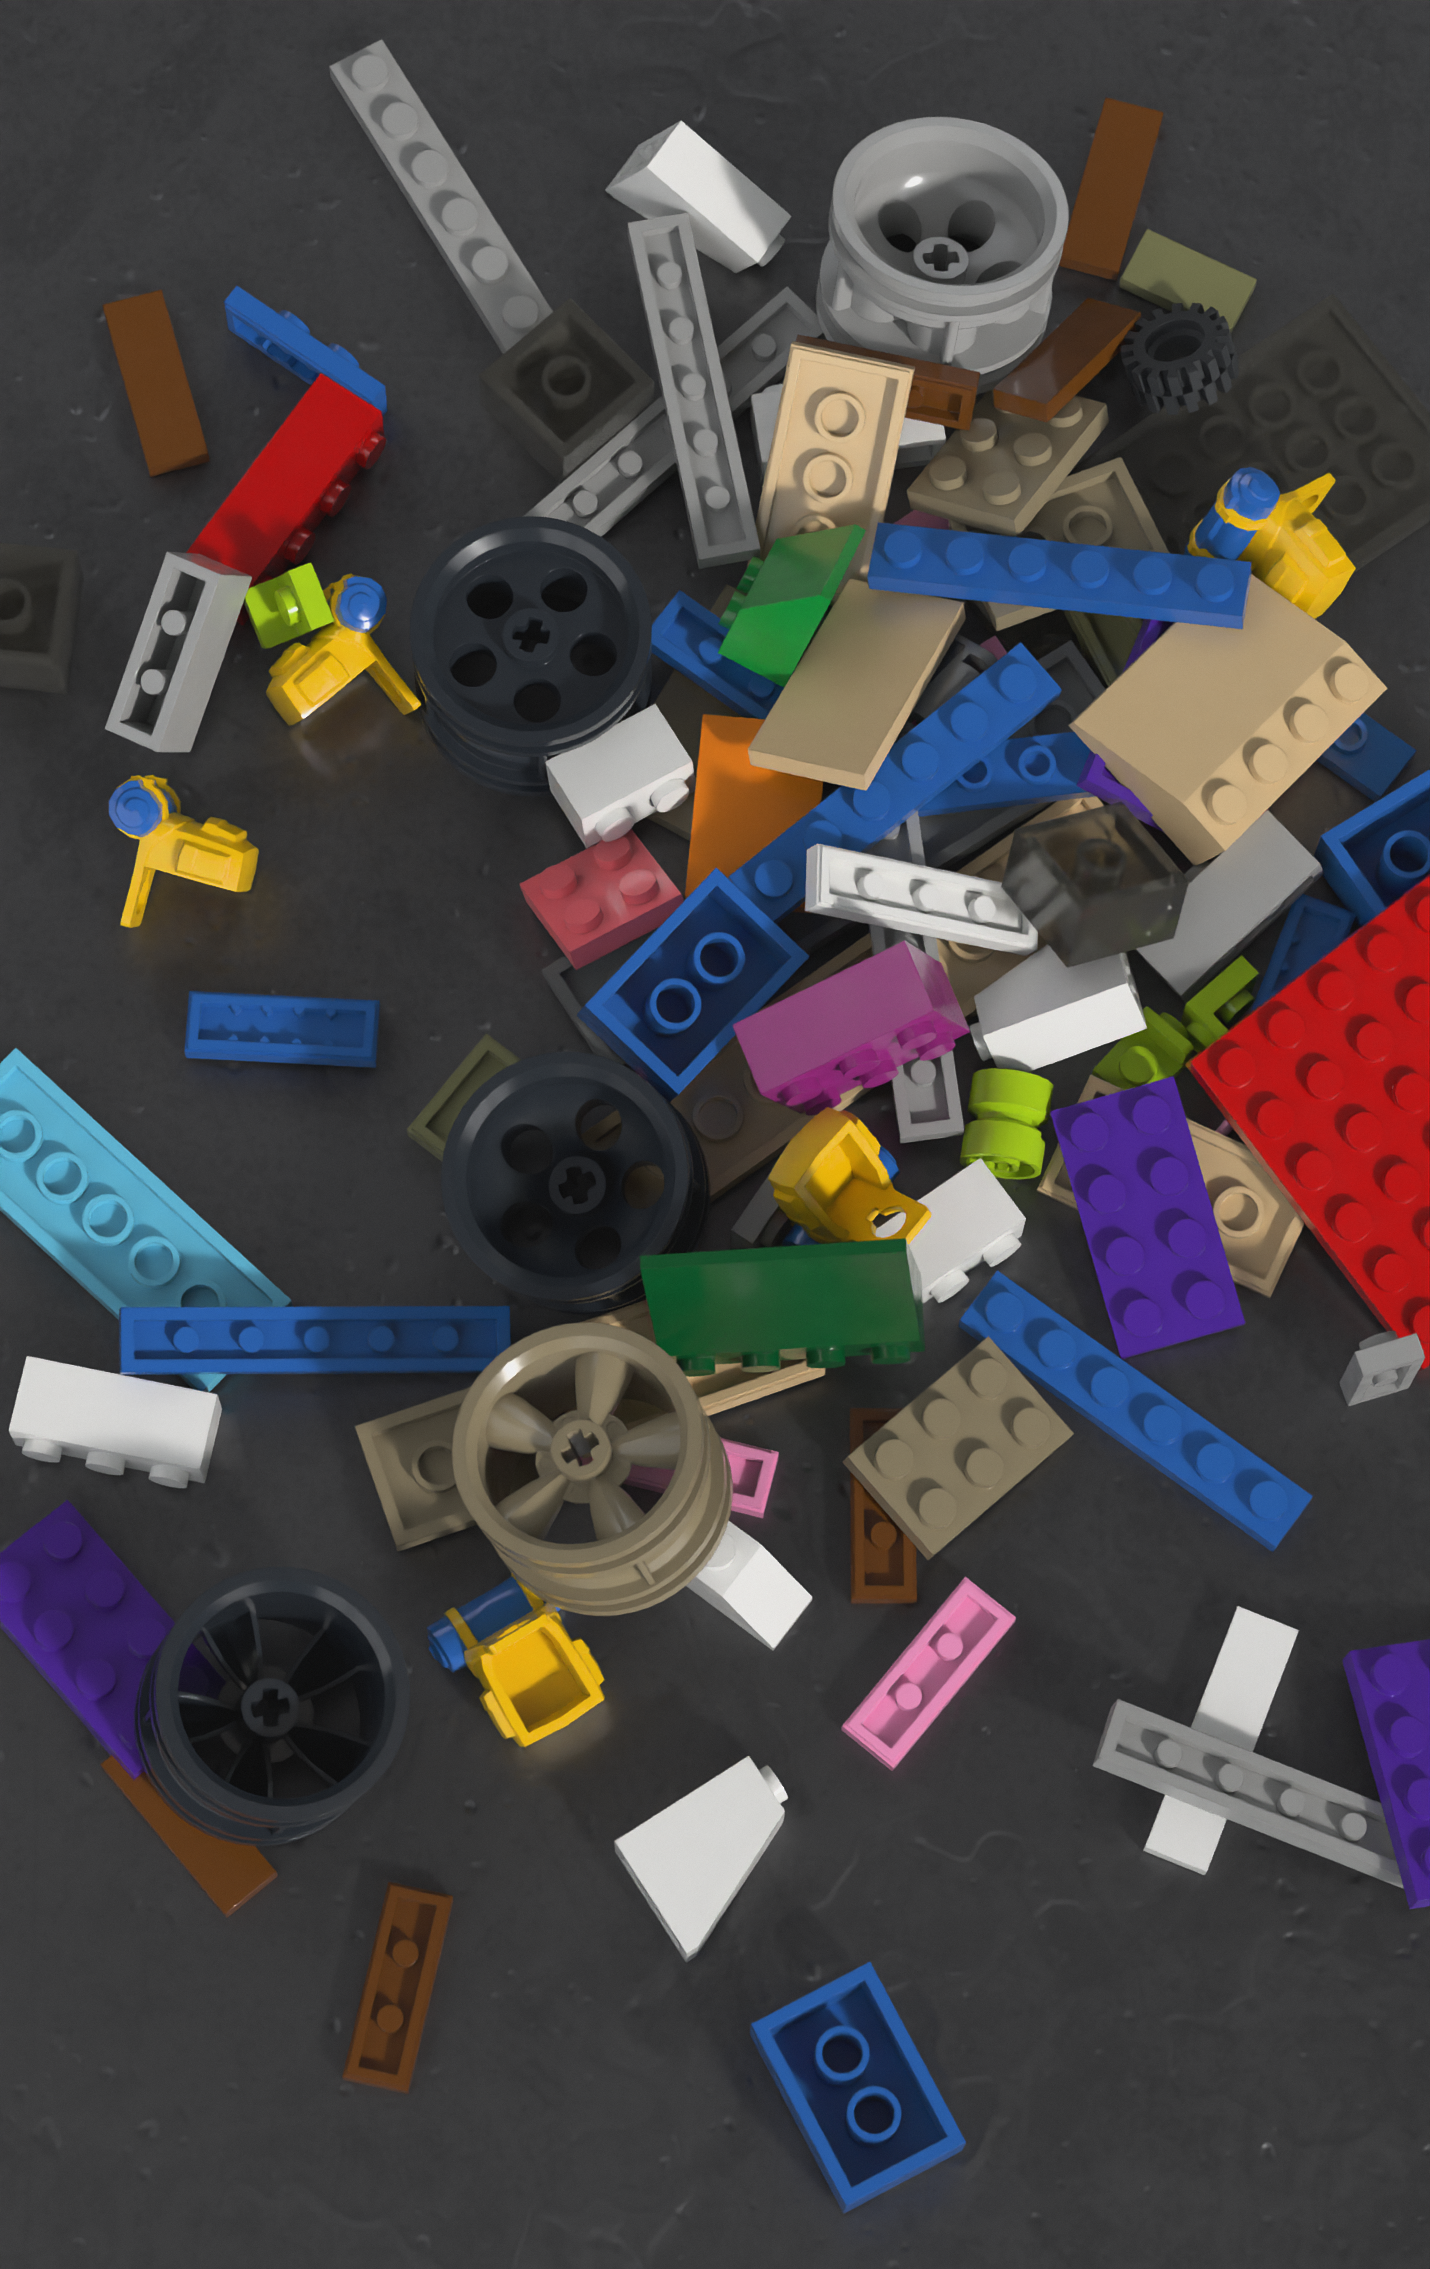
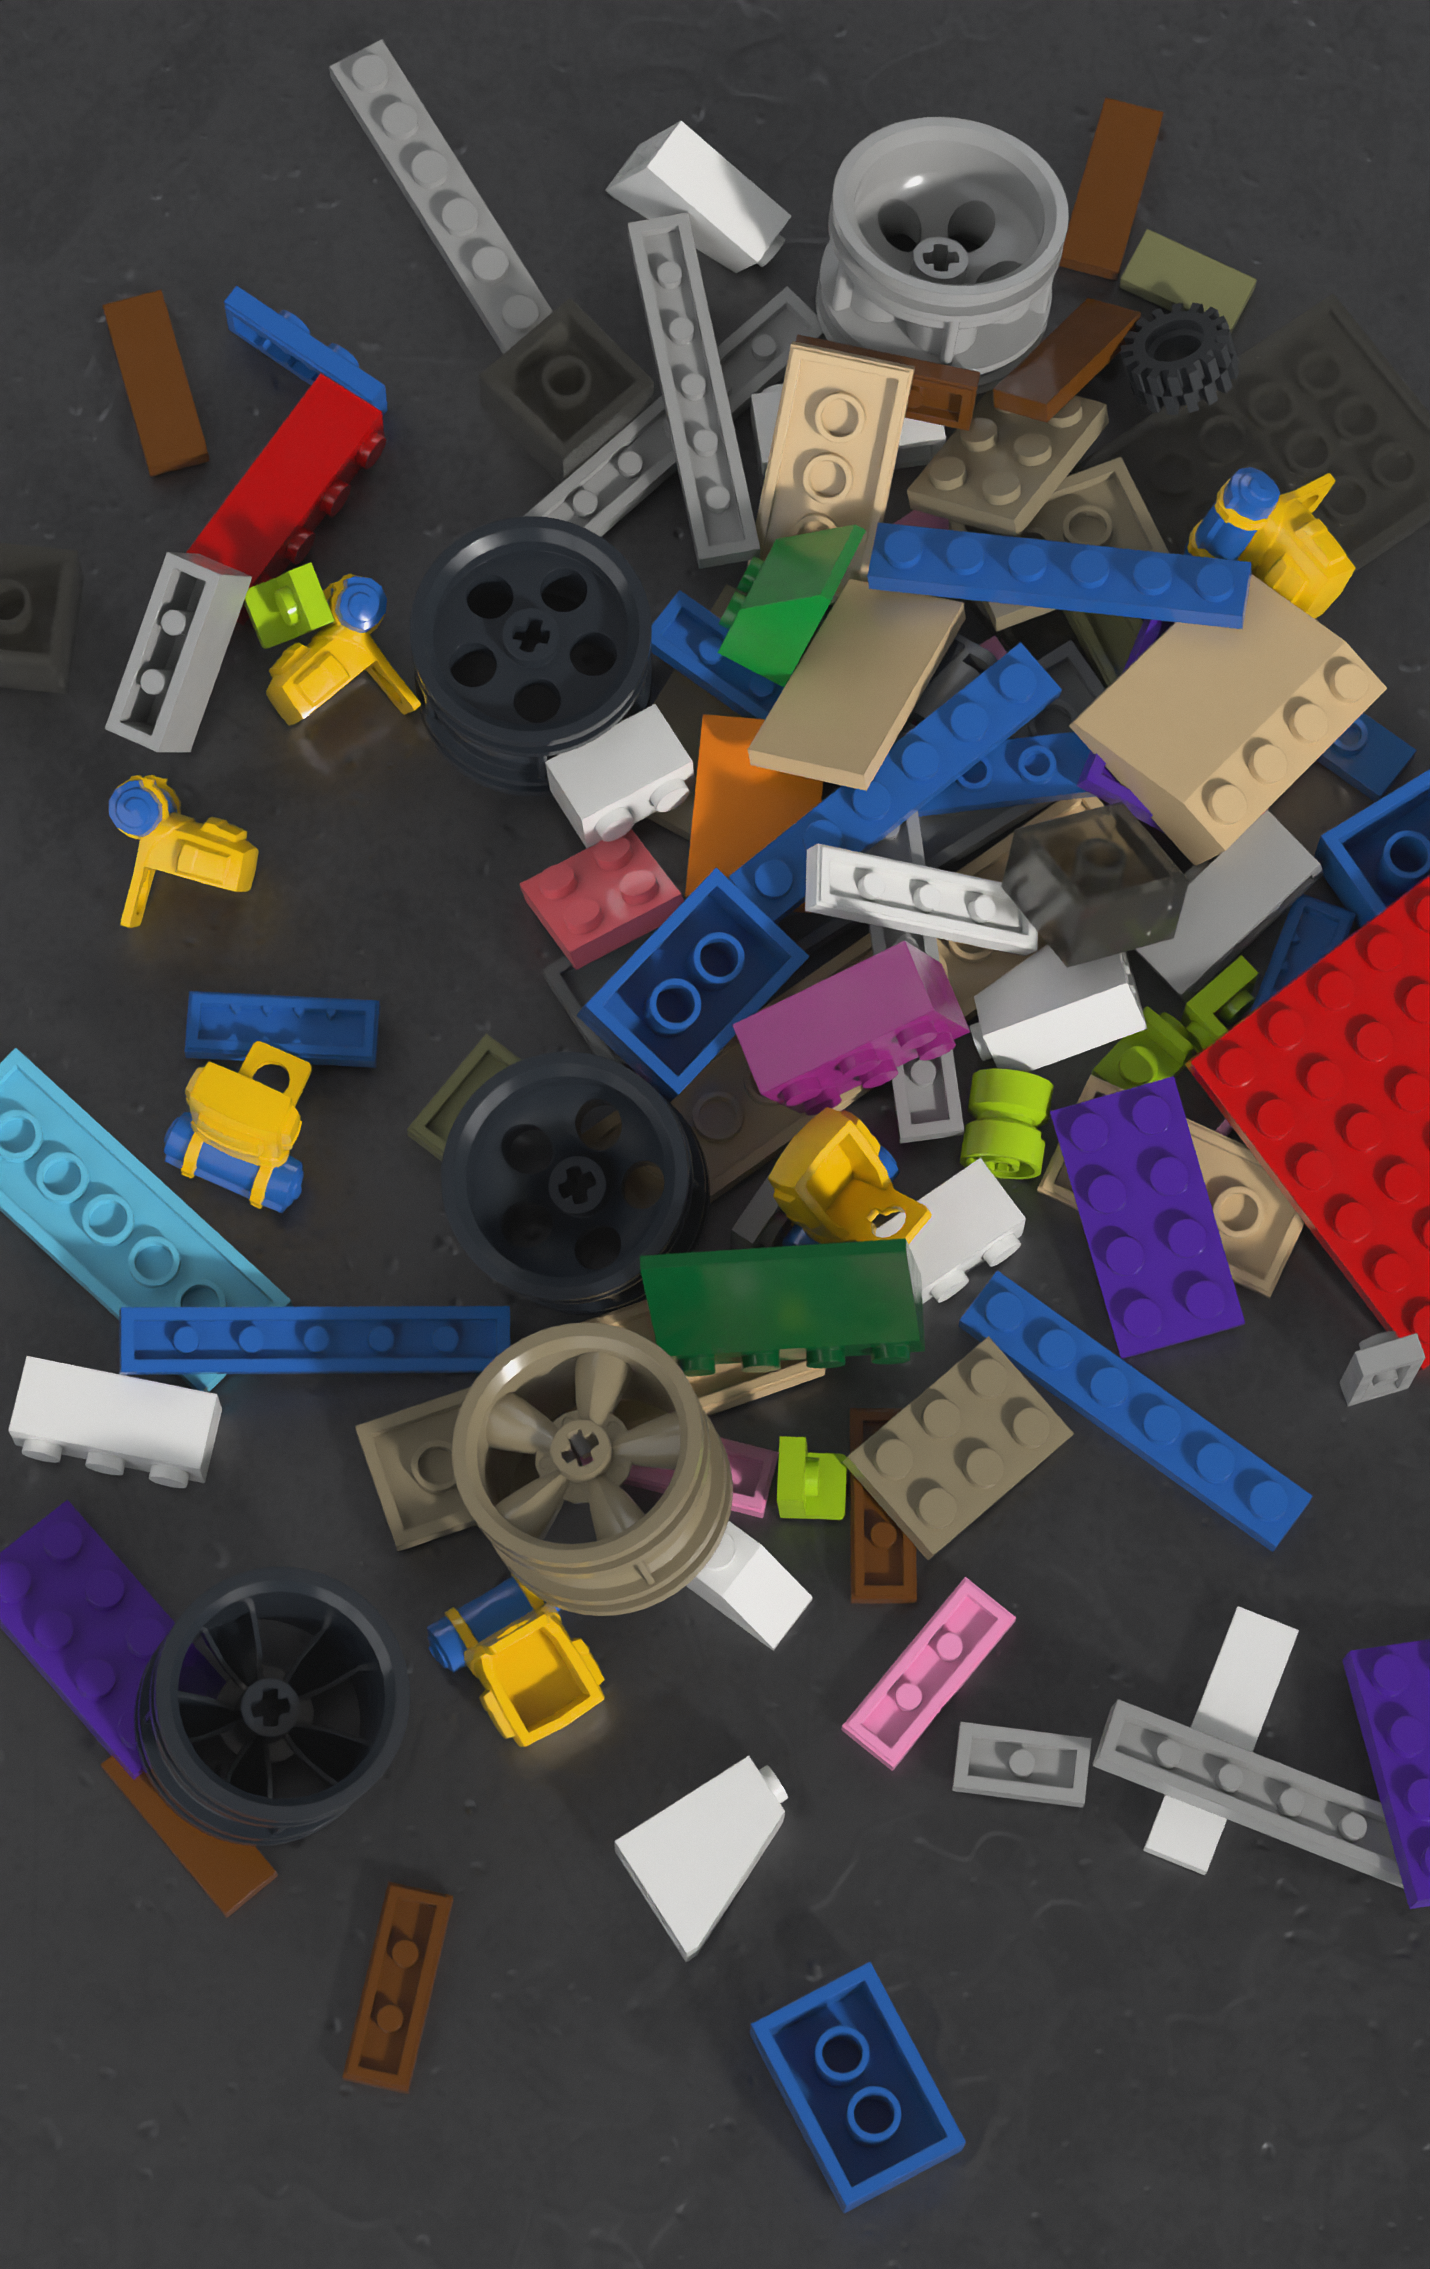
(242, 1129): none -> yellow piece
(810, 1482): none -> lime bracket
(1021, 1764): none -> light grey plate

